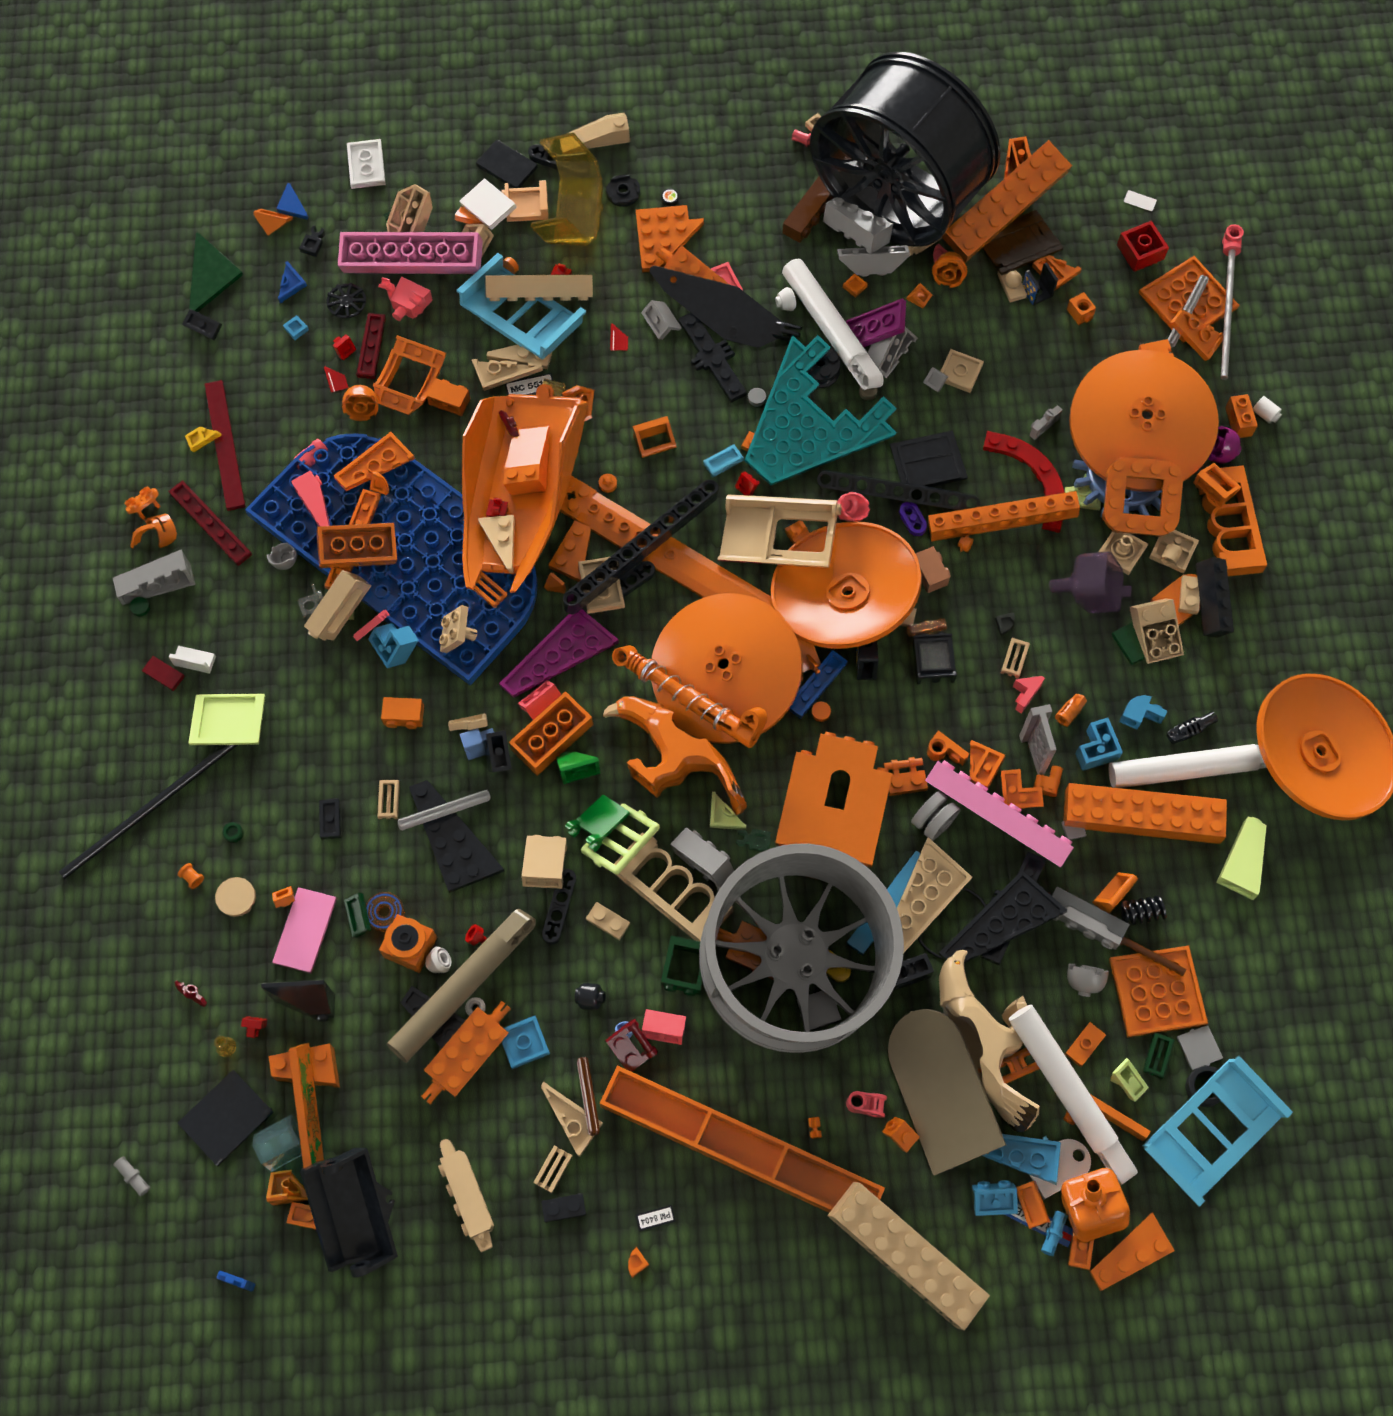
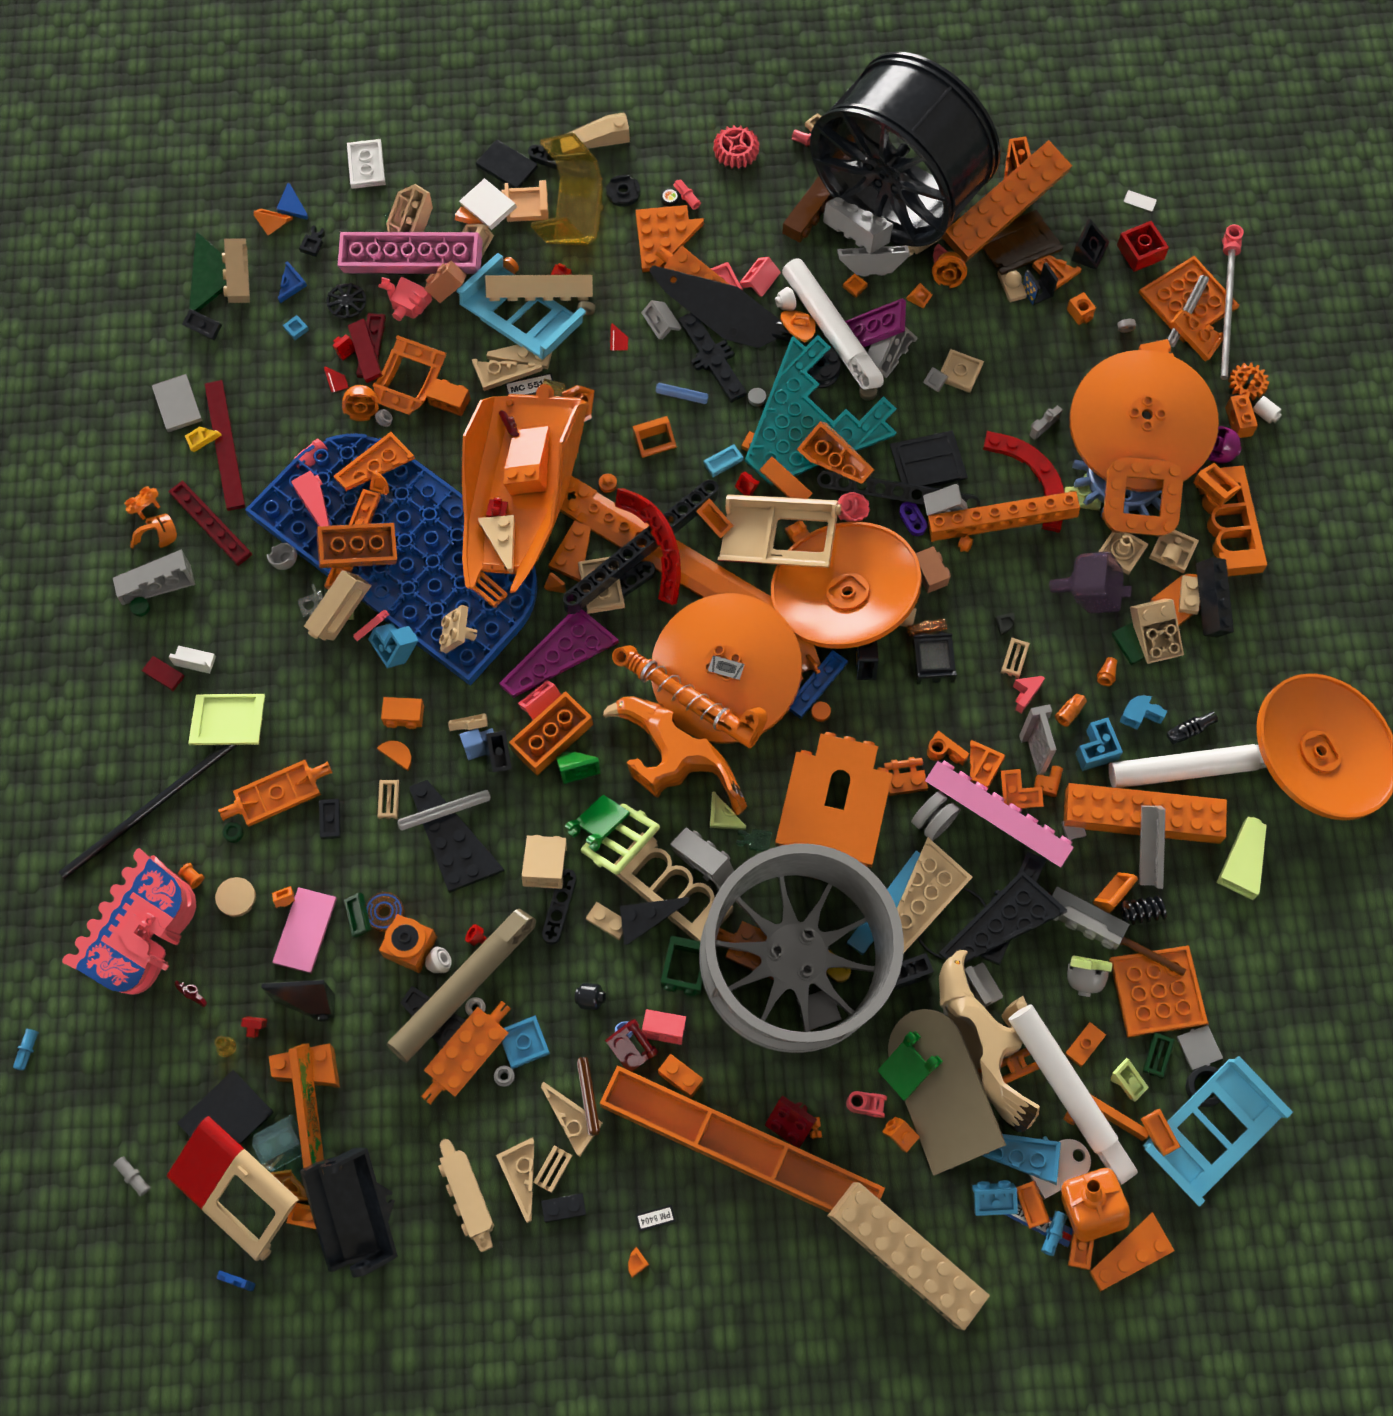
(25, 1049): none -> dark azure axle
(120, 944): none -> coral animal
(177, 403): none -> light grey tile
(207, 1169): none -> piece
(236, 271): none -> tan wedge
(276, 792): none -> orange plate
(365, 350): none -> dark red tile
(383, 418): none -> light grey plate
(397, 752): none -> orange tile
(445, 281): none -> nougat brick
(499, 1071): none -> light grey plate
(518, 1168): none -> tan wing
(588, 306): none -> dark tan tile
(641, 917): none -> black wing
(664, 537): none -> red plate
(680, 1076): none -> orange brick
(682, 393): none -> medium blue axle
(687, 194): none -> coral axle
(714, 518): none -> orange slope
(726, 667): none -> sticker
(734, 141): none -> coral gear
(761, 276): none -> coral panel
(784, 480): none -> orange tile
(791, 1121): none -> dark red plate
(799, 324): none -> orange shield
(832, 452): none -> orange wedge
(906, 1067): none -> green flag
(944, 500): none -> light grey panel
(982, 985): none -> light grey panel
(1089, 963): none -> yellowish green tile
(1090, 246): none -> black slope
(1107, 673): none -> orange cone
(1126, 325): none -> light grey tile
(1152, 846): none -> light grey fence
(1160, 1132): none -> orange tile
(1245, 372): none -> orange gear

